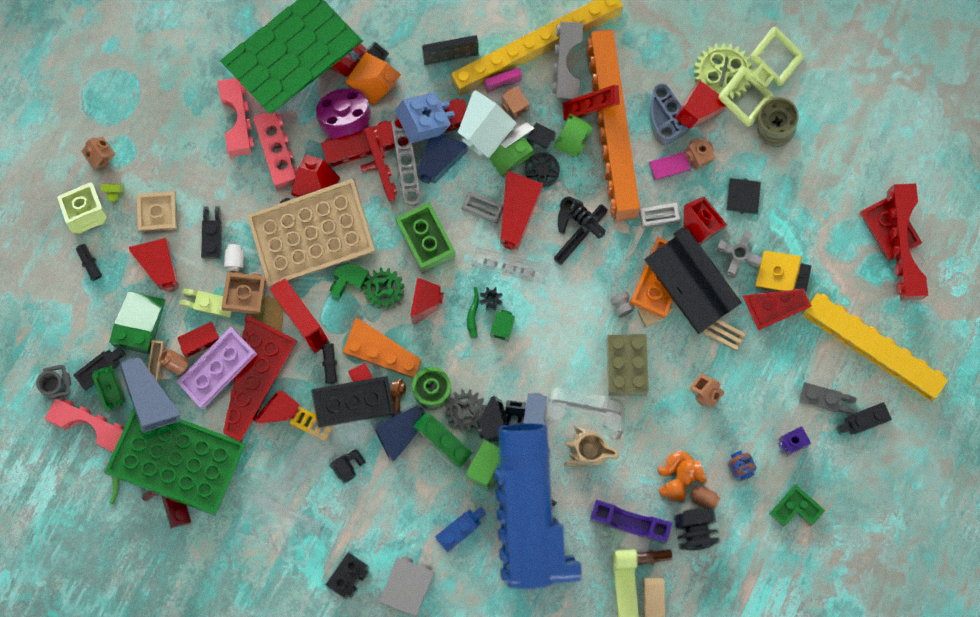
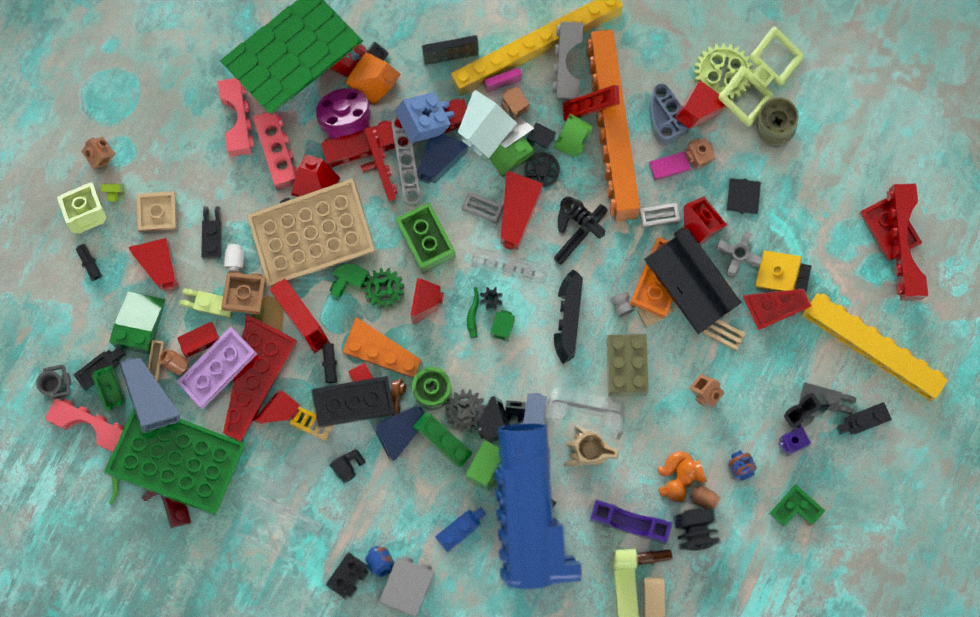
(379, 561): none -> blue head
(566, 340): none -> black brick
(805, 412): none -> black brick

